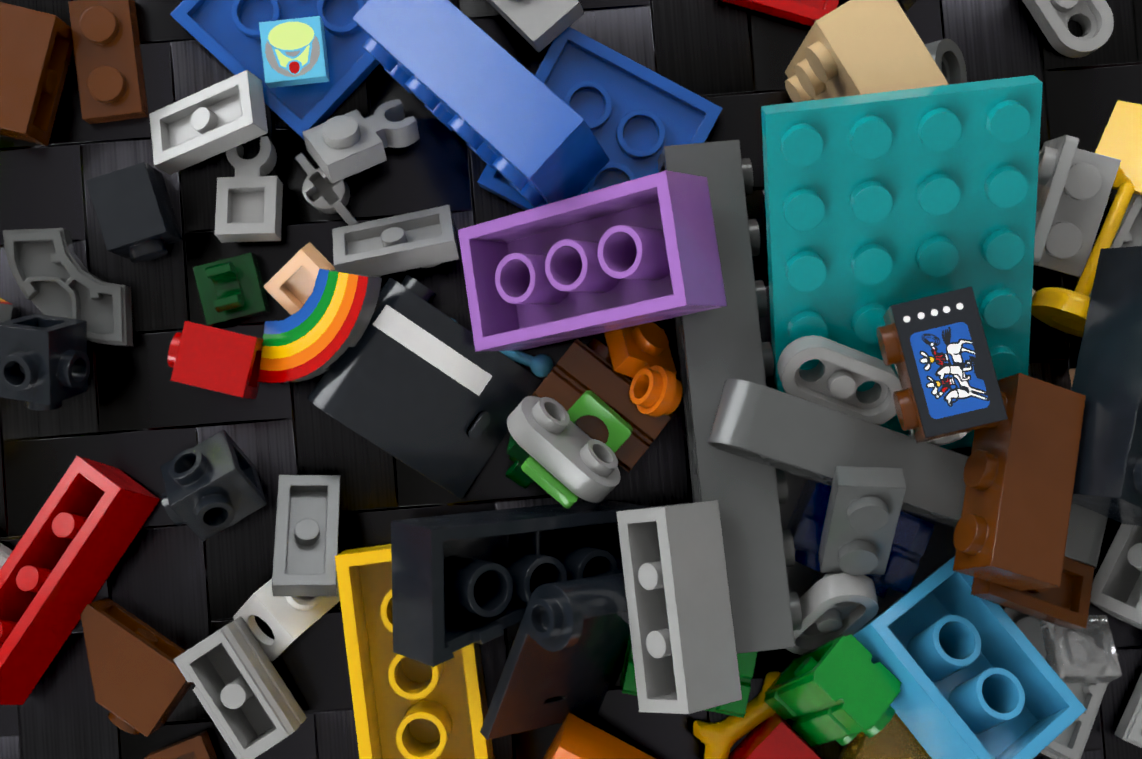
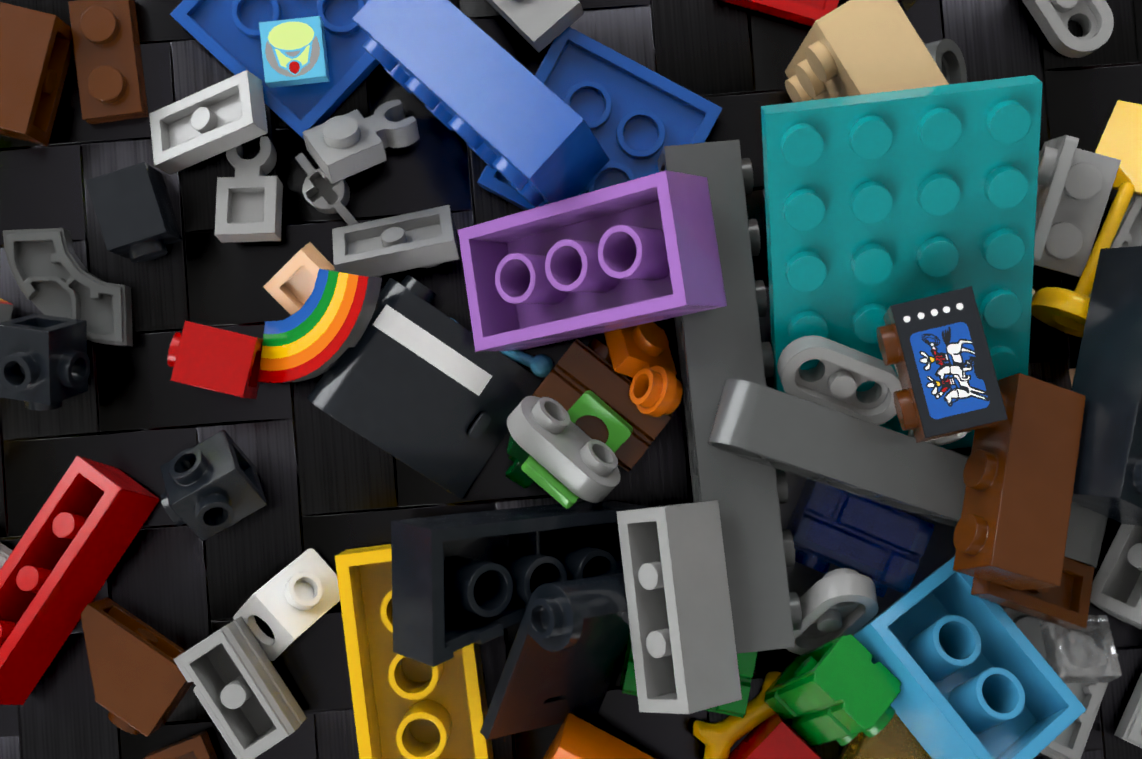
(231, 289): dark green tile -> none
(306, 535): plate -> none
(861, 519): dark grey plate -> none

